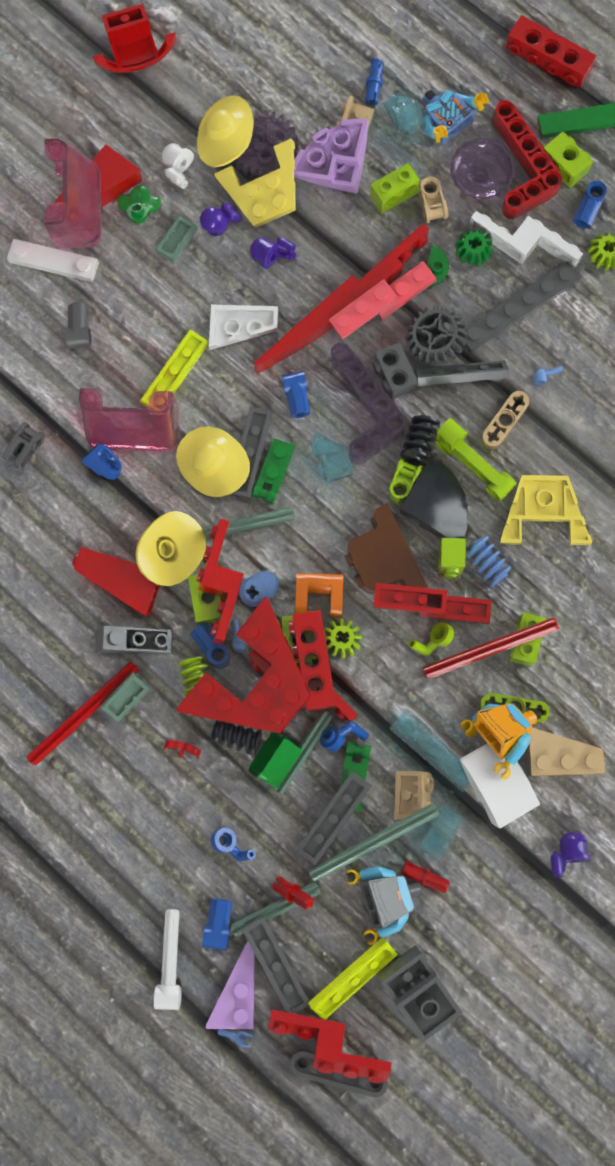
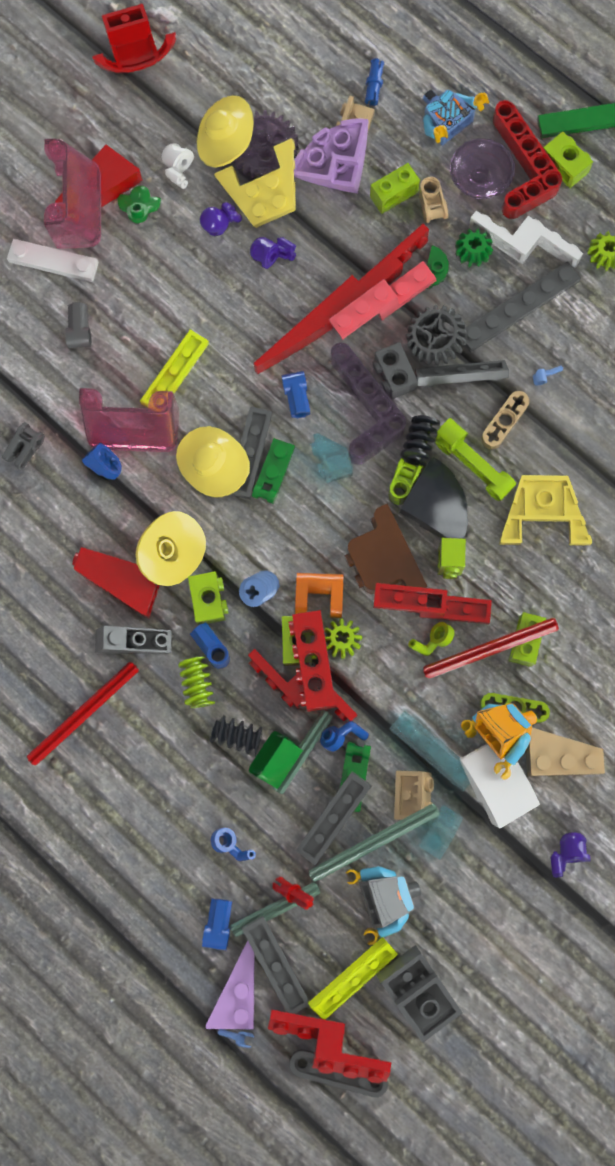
(124, 697): sand green plate -> none
(168, 994): white axle -> none
(176, 239): sand green plate -> none
(182, 746): red piece -> none
(219, 581): red bracket -> none
(238, 644): medium blue hand -> none
(240, 322): white wing -> none
(255, 521): sand green axle -> none
(274, 697): red wing -> none
(404, 113): clear light blue slope -> none
(425, 877): red axle -> none
(488, 561): medium blue piece -> none
(546, 42): red brick -> none
(590, 205): blue piece -> none

